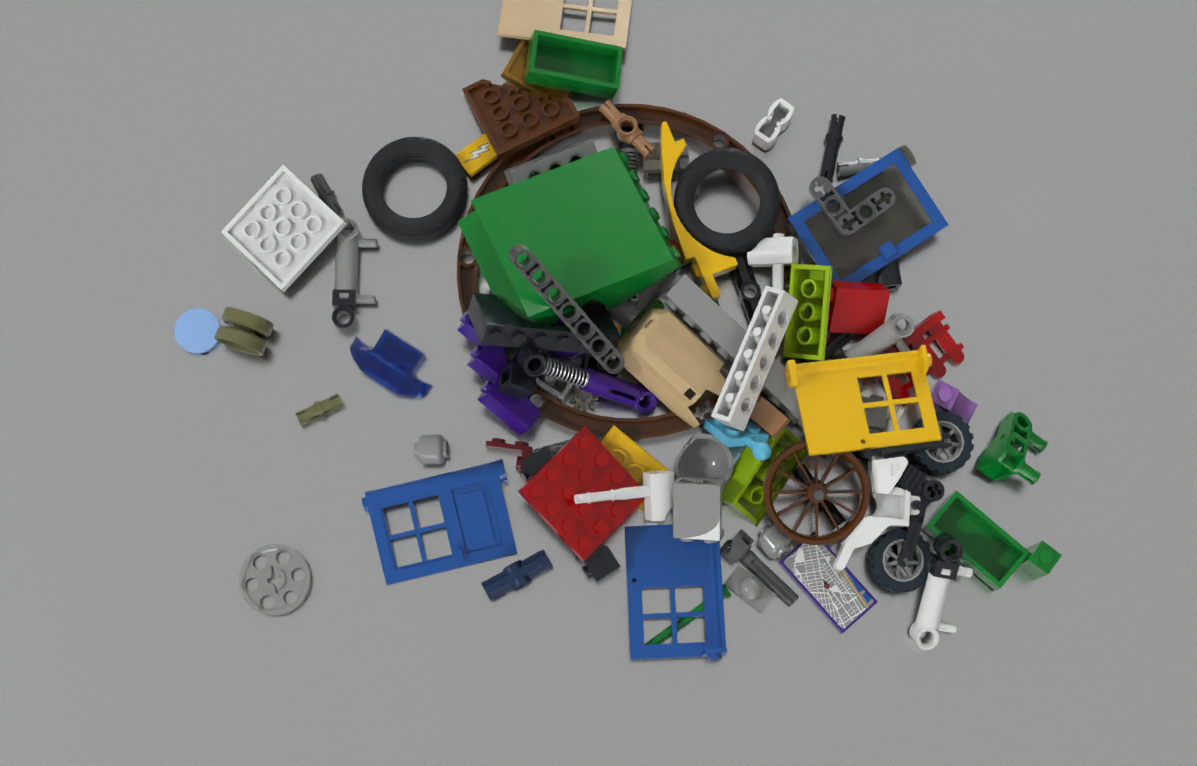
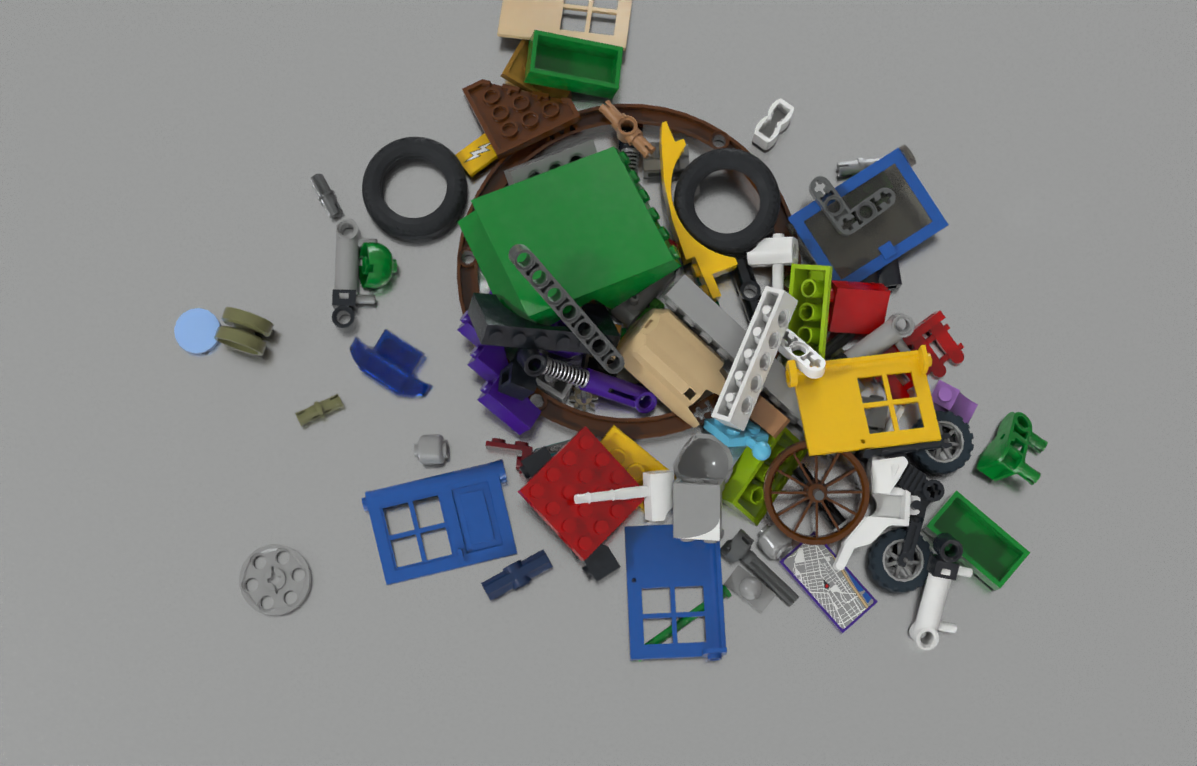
(283, 228): white plate -> none
(376, 265): none -> green cylinder
(802, 362): none -> white beam
(833, 139): black pin -> none
(1040, 560): green brick -> none

